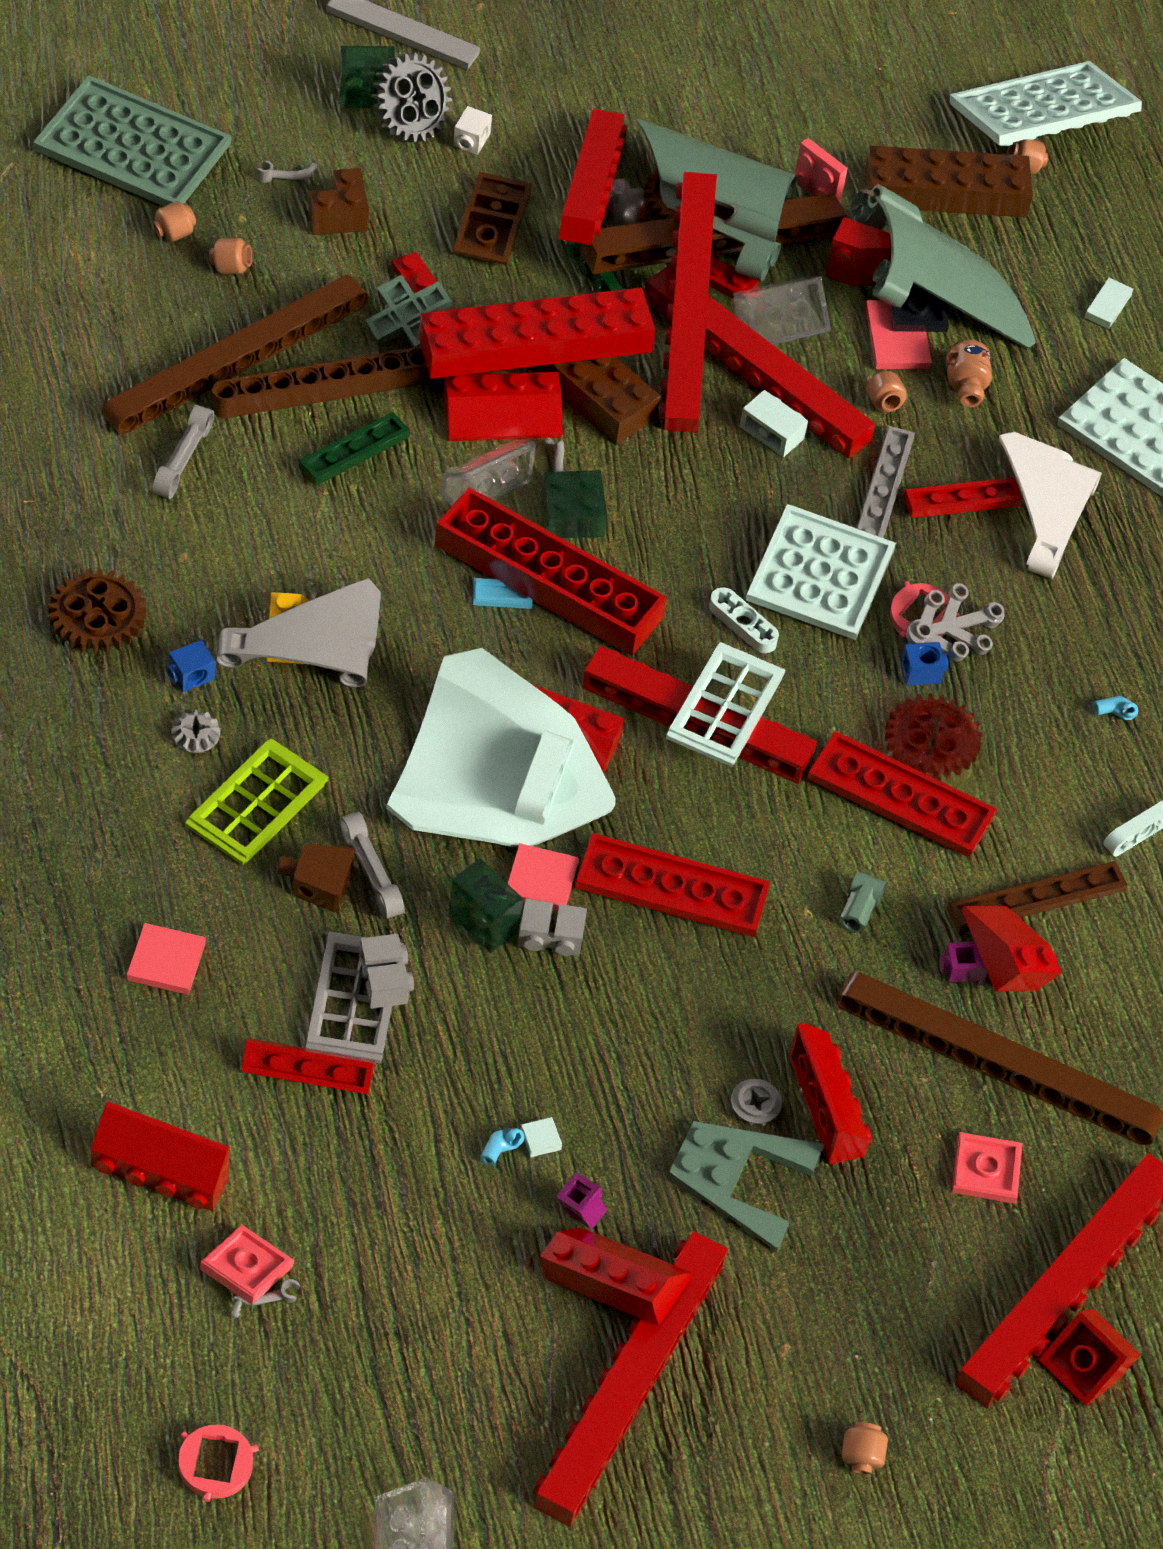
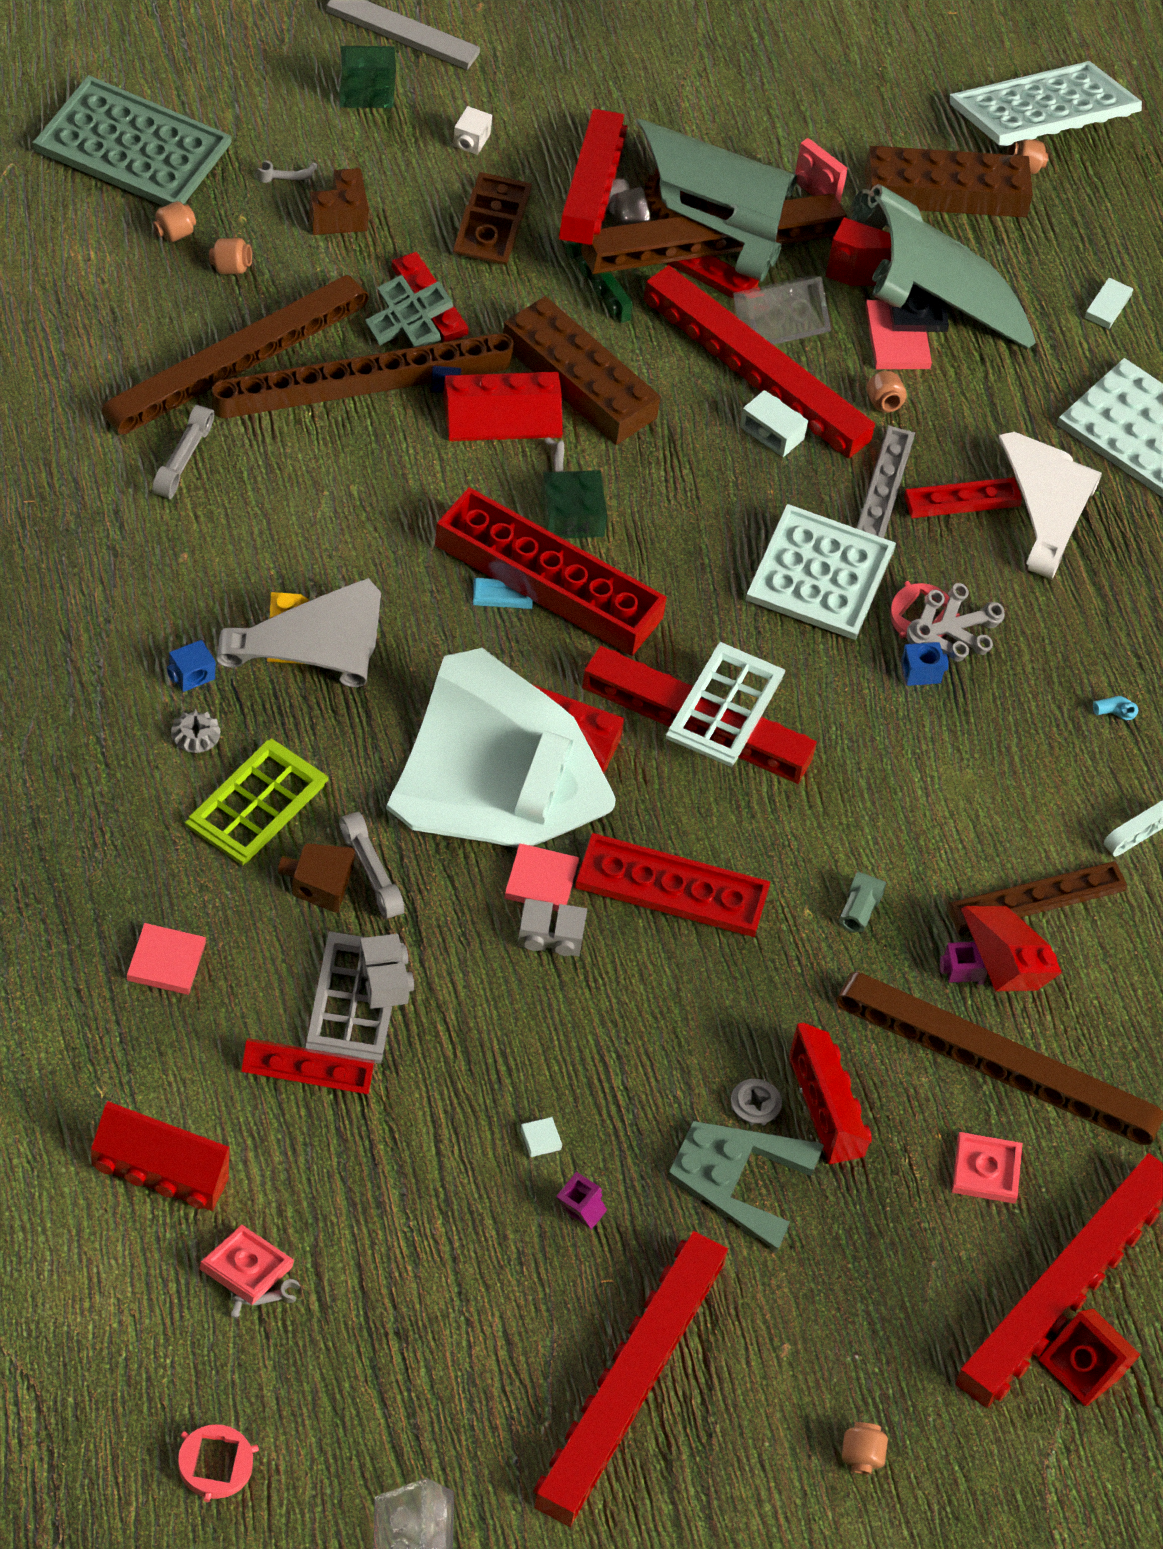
(97, 611): reddish brown gear -> none
(354, 448): dark green plate -> none
(411, 97): dark grey gear -> none
(485, 905): clear green brick -> none
(491, 473): clear slope -> none
(500, 1142): medium azure arm -> none
(536, 332): red brick -> none
(613, 1273): red slope -> none
(690, 302): red brick -> none
(741, 608): light aqua beam -> none
(902, 794): red plate -> none
(955, 741): clear red gear -> none
(969, 371): nougat piece -> none

